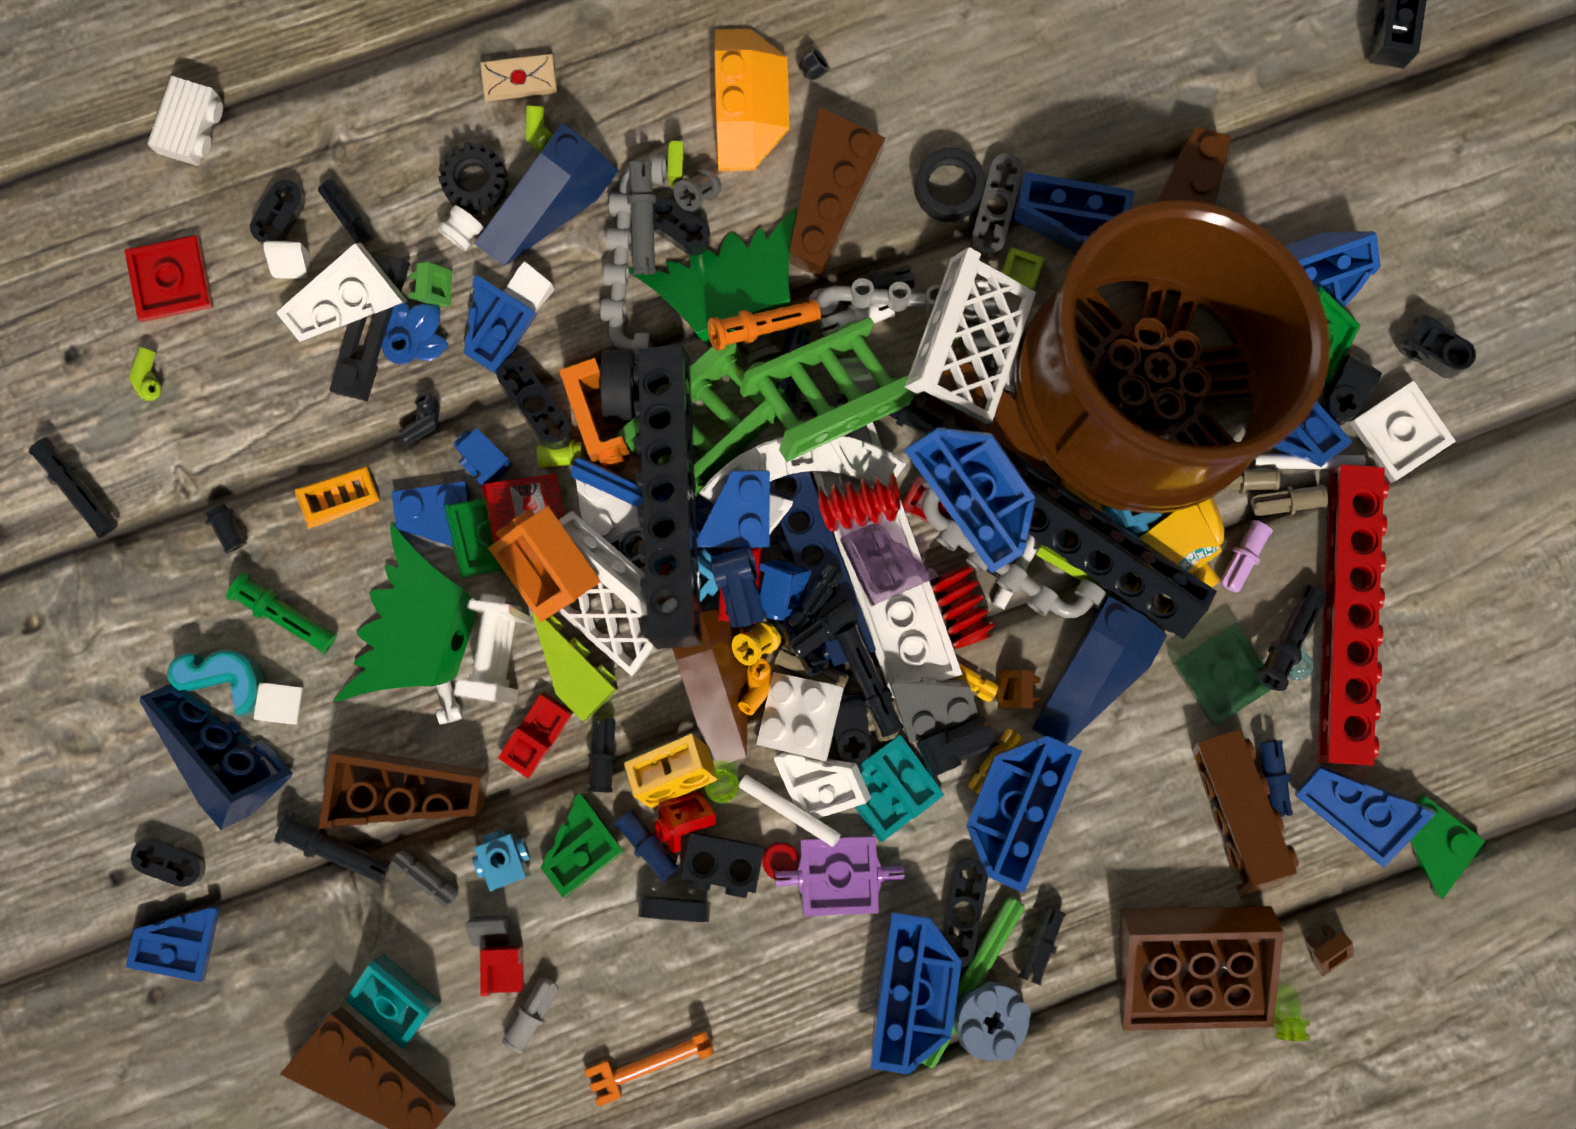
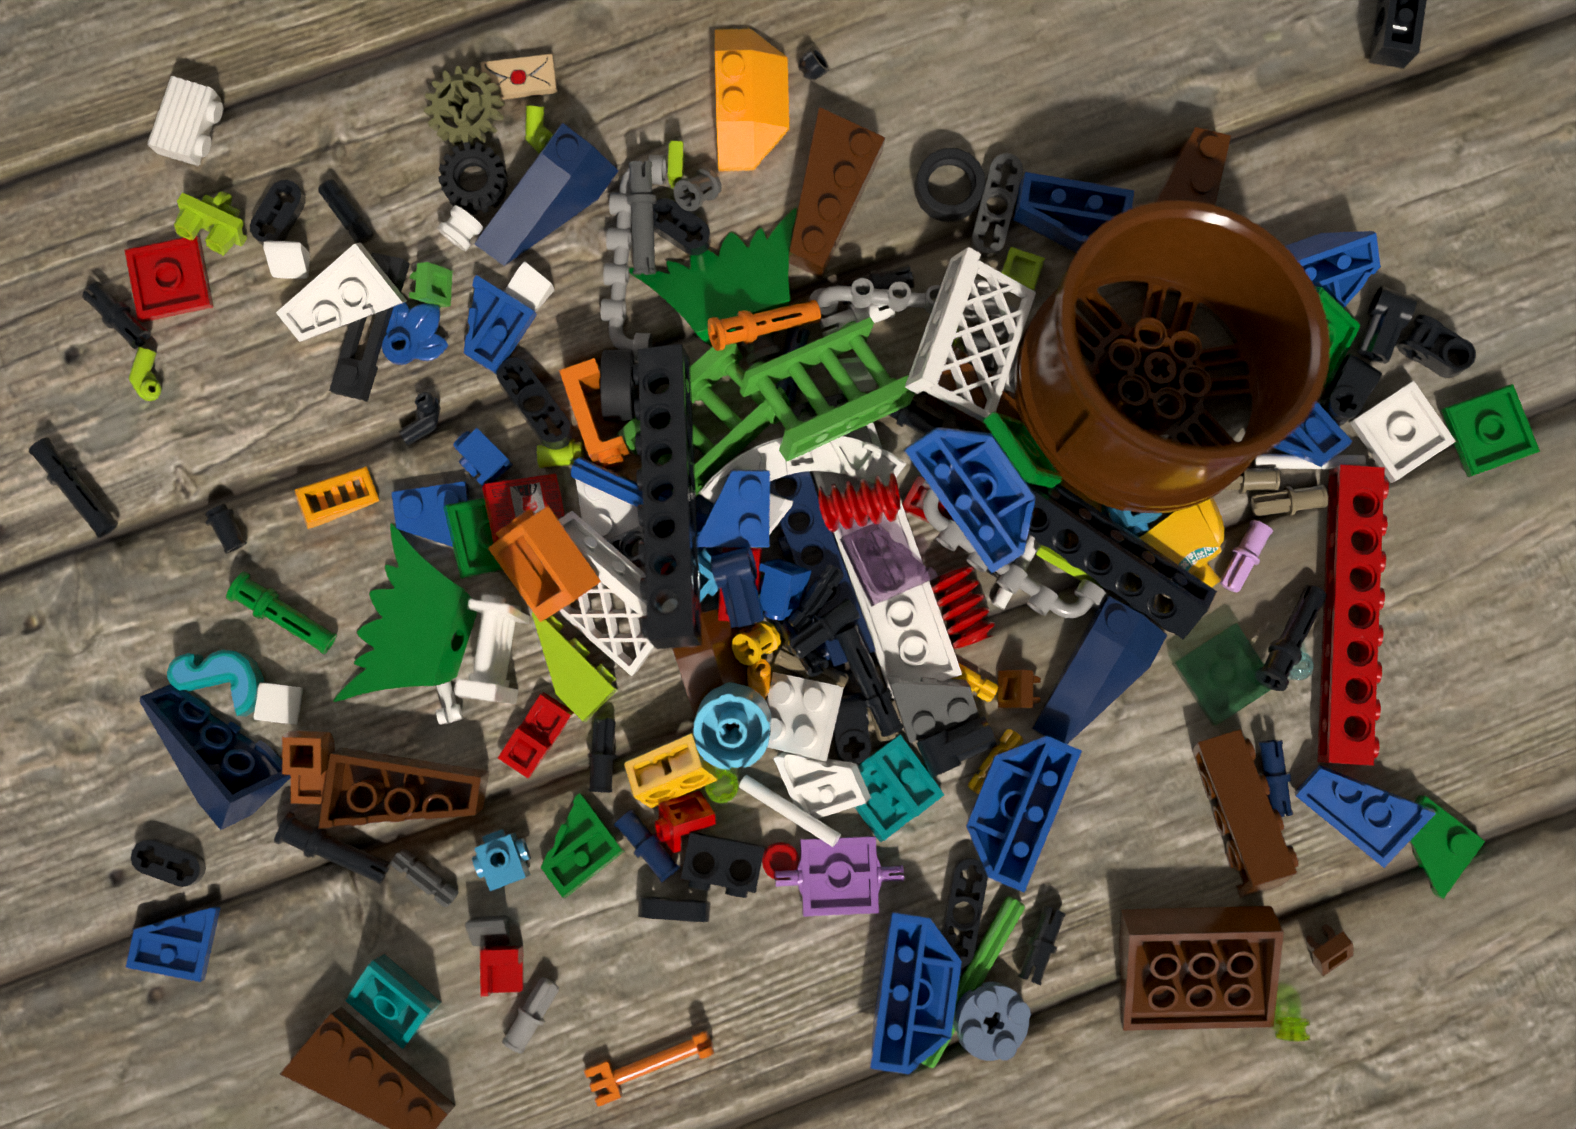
(116, 315): none -> black pin
(214, 216): none -> lime hips
(306, 760): none -> dark orange brick
(453, 96): none -> olive gear
(741, 745): none -> medium azure brick
(1023, 450): none -> green plate
(1388, 314): none -> black piece
(1490, 430): none -> green plate

